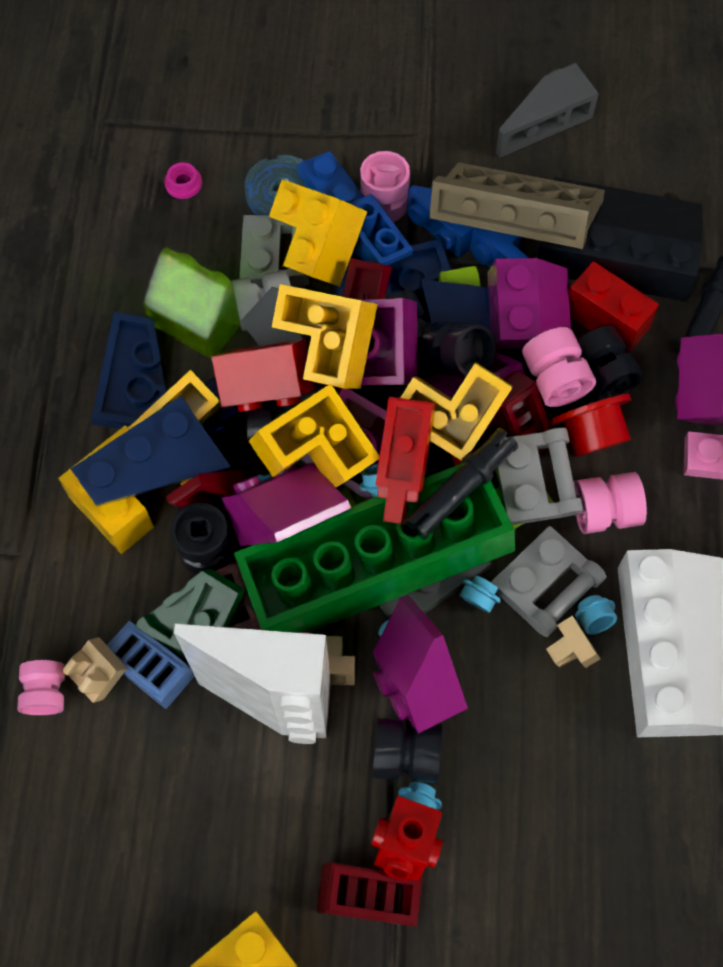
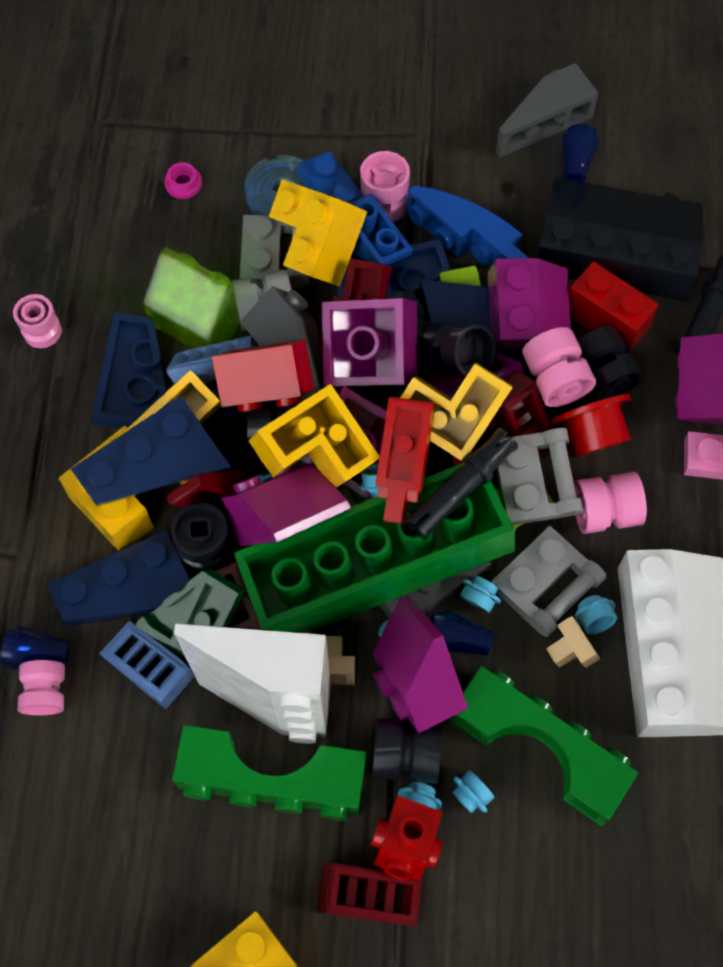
(30, 645): none -> clear blue cone
(37, 321): none -> bright pink wheel
(95, 669): tan tile -> none
(122, 583): none -> dark blue wing
(200, 359): none -> medium blue slope
(326, 783): none -> green arch
(338, 333): yellow brick -> none
(462, 634): none -> clear blue cone
(472, 792): none -> medium azure plate
(516, 204): dark tan fence -> none
(578, 151): none -> clear blue cone
(592, 776): none -> green arch

